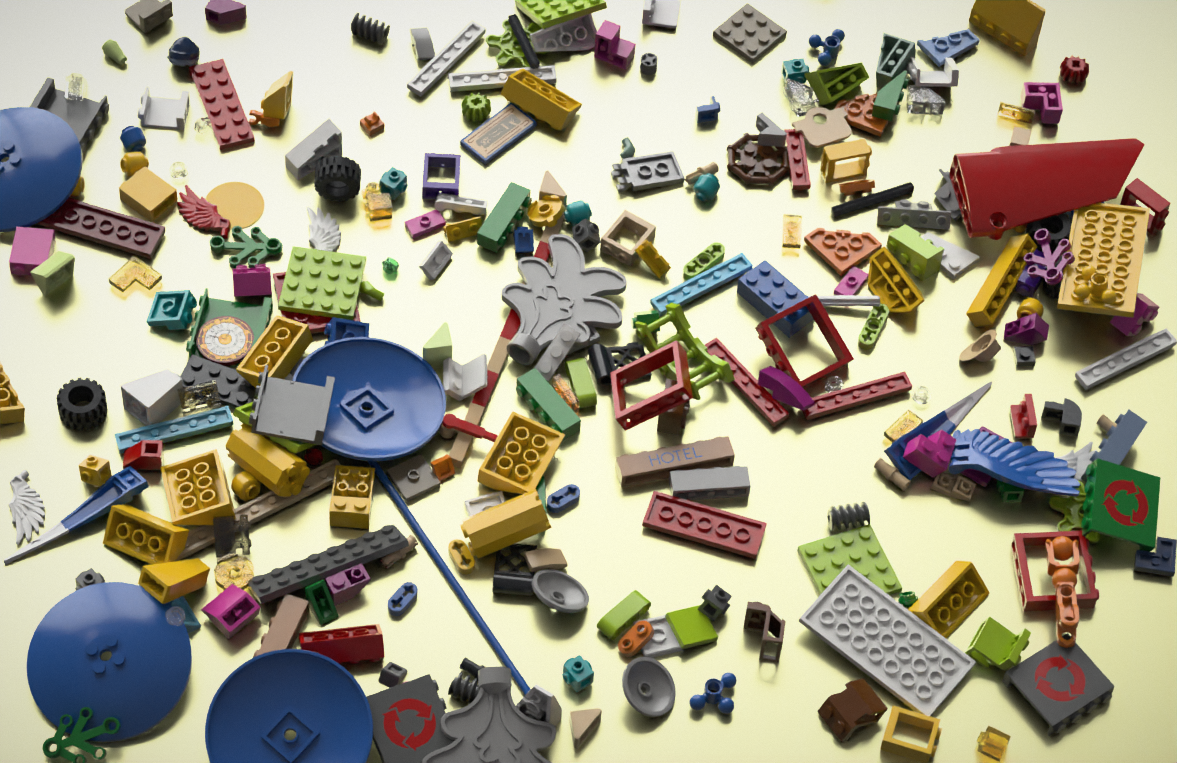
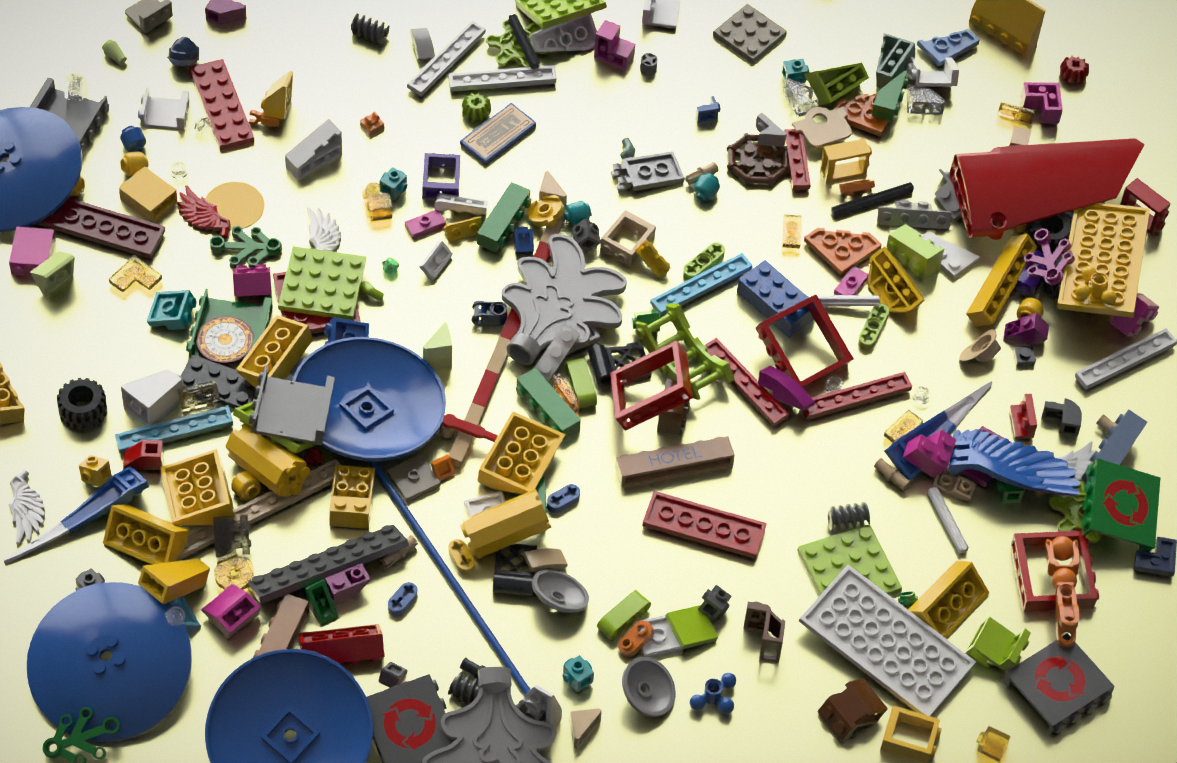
(337, 178): black tyre -> none
(465, 379): white bracket -> none
(491, 313): none -> dark blue piece
(540, 99): yellow slope -> none
(710, 483): light grey brick -> none
(830, 45): blue piece -> none
(948, 520): none -> white axle

